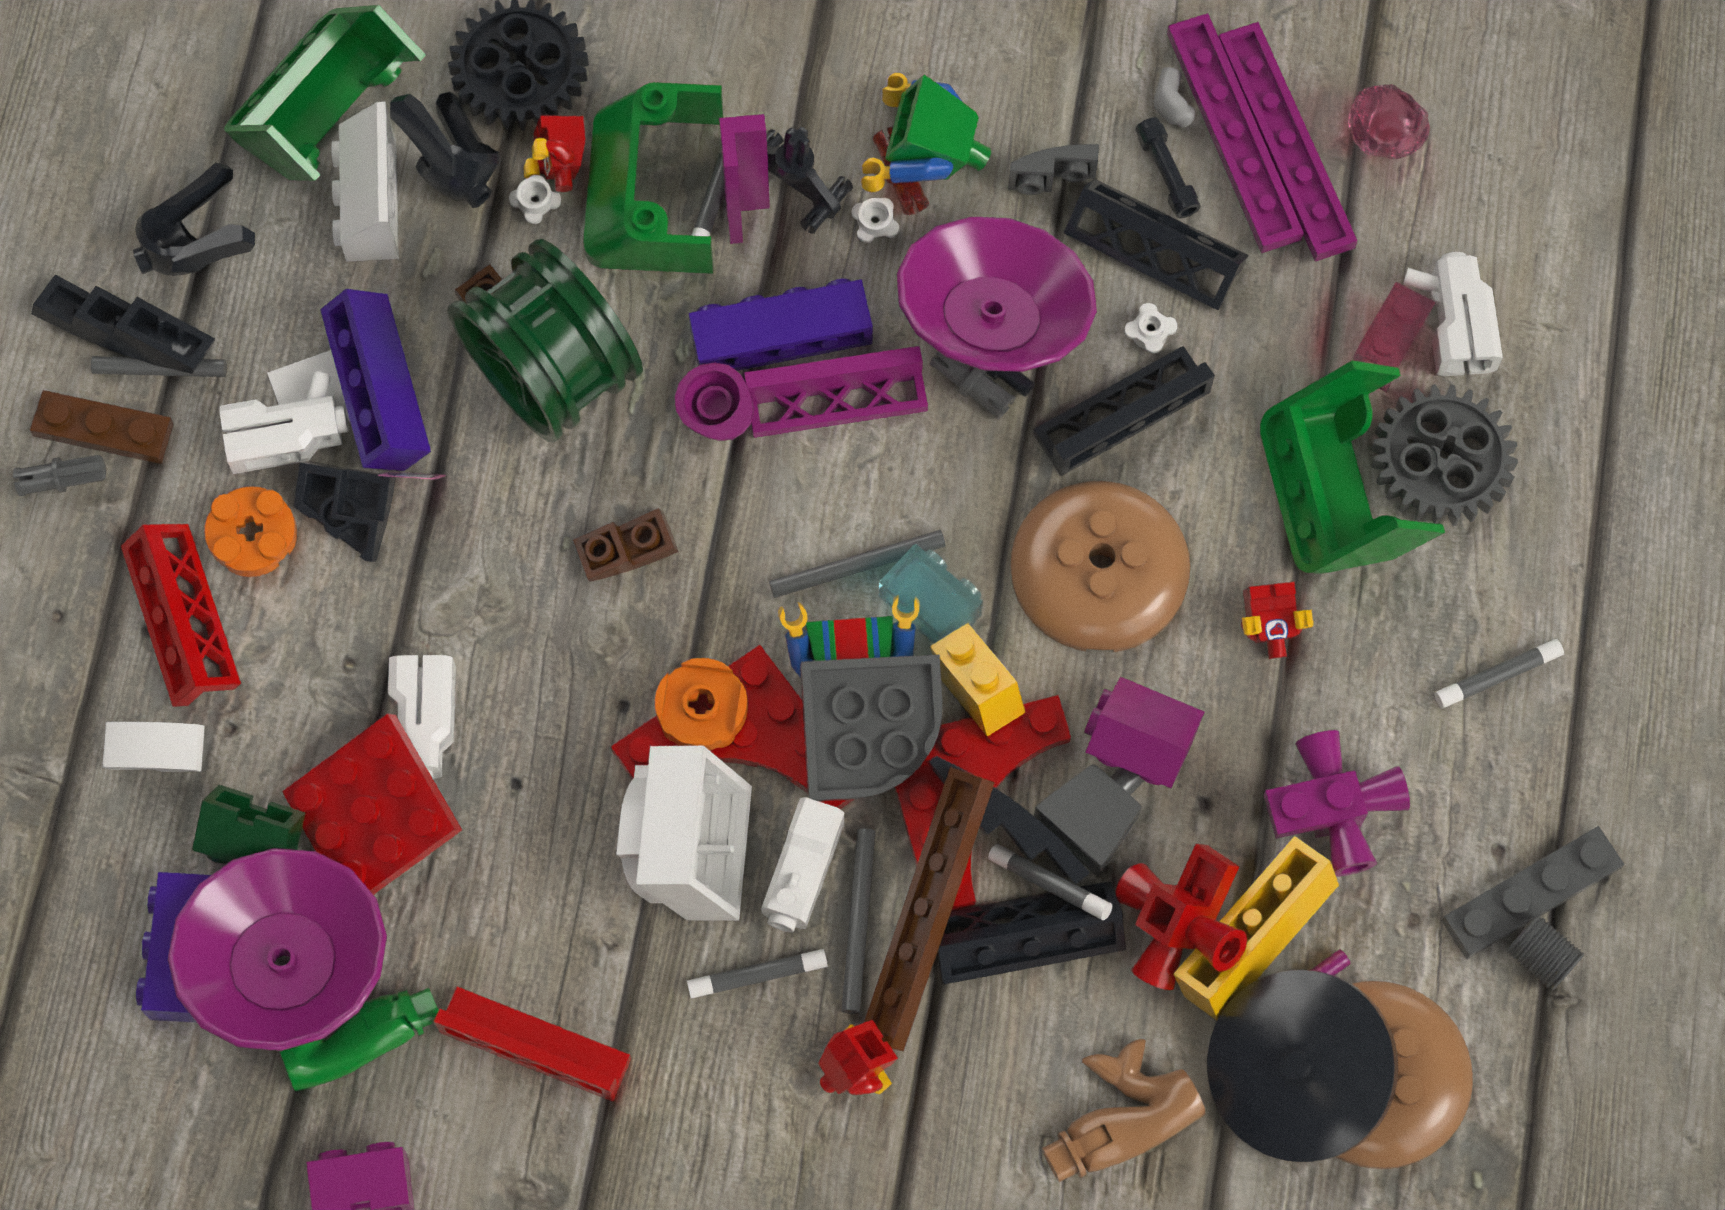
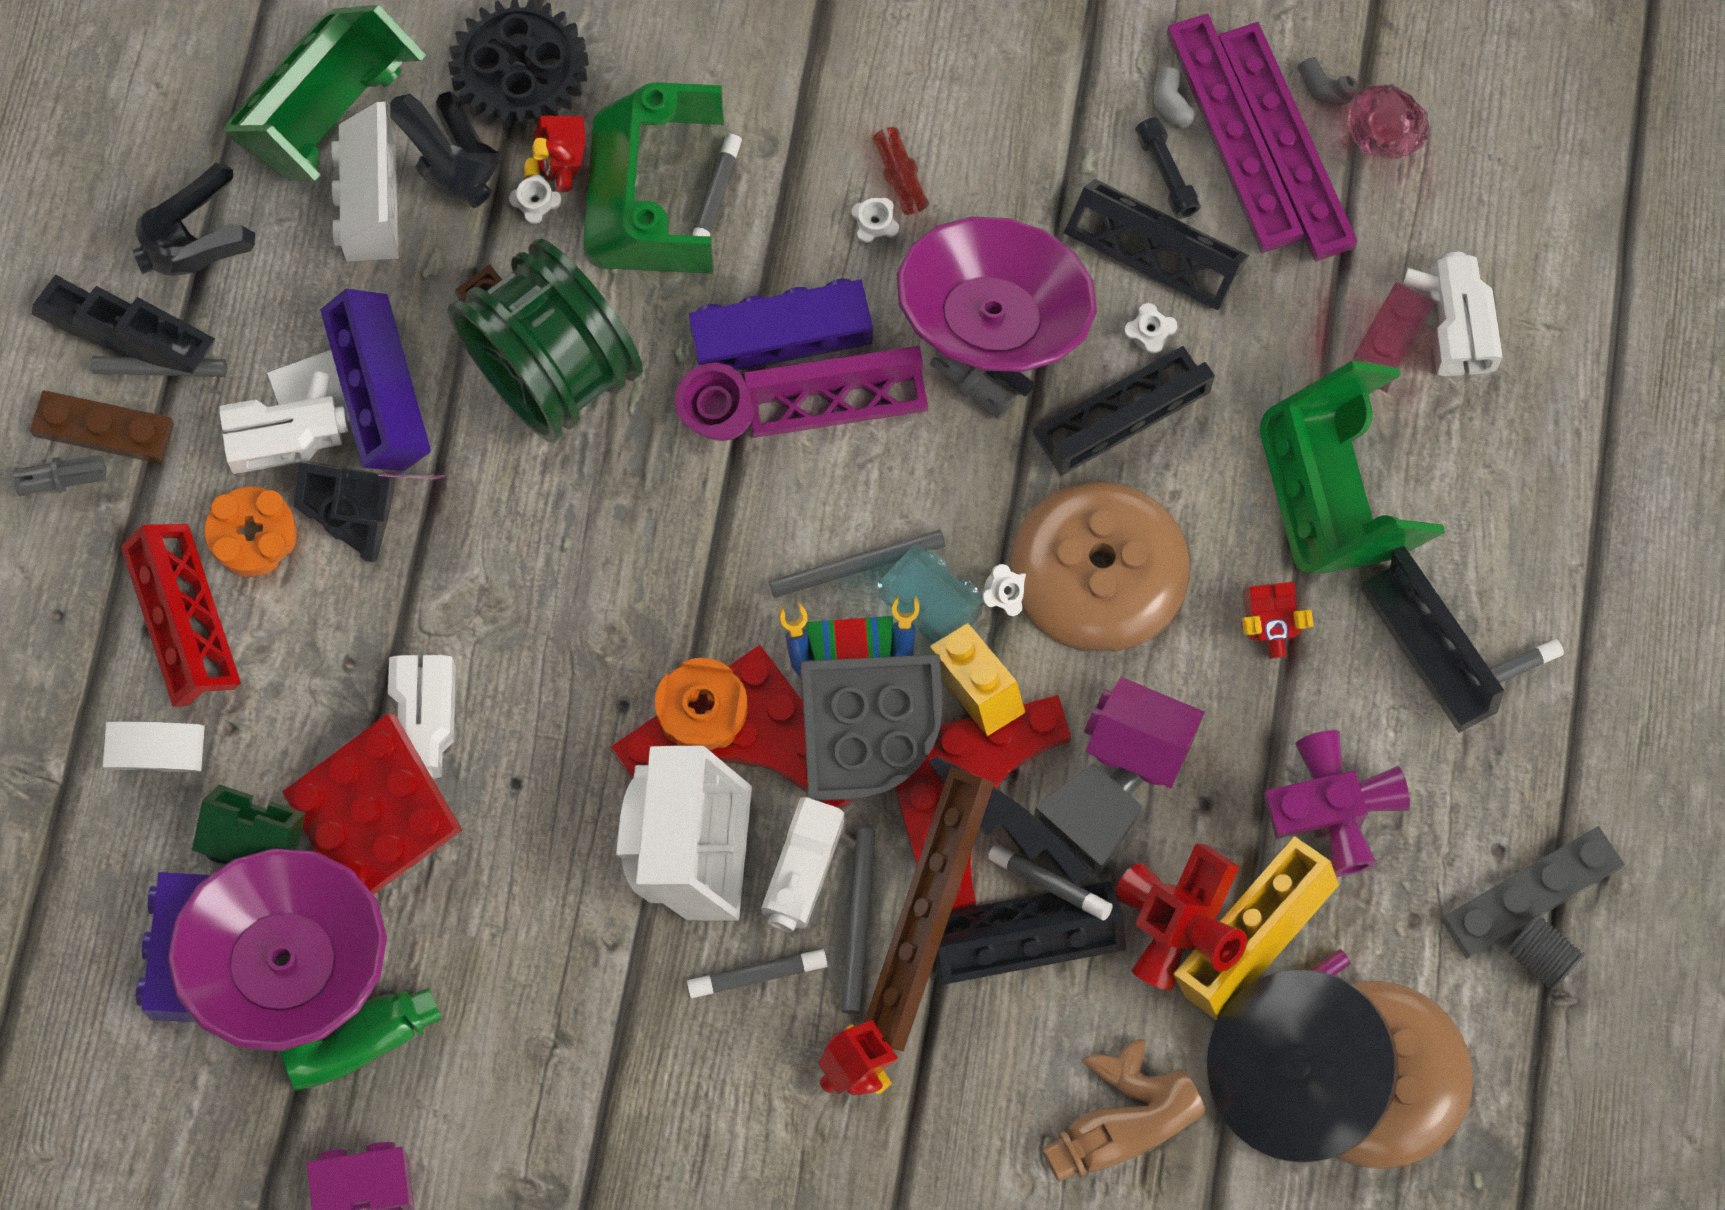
(533, 1043): red fence -> none
(625, 547): reddish brown slope -> none
(744, 168): magenta fence -> none
(794, 166): black axle -> none
(929, 134): green torso -> none
(994, 590): none -> white plate
(1035, 171): dark grey slope -> none
(1325, 89): none -> dark grey arm
(1430, 489): dark grey gear -> none
(1434, 642): none -> black fence

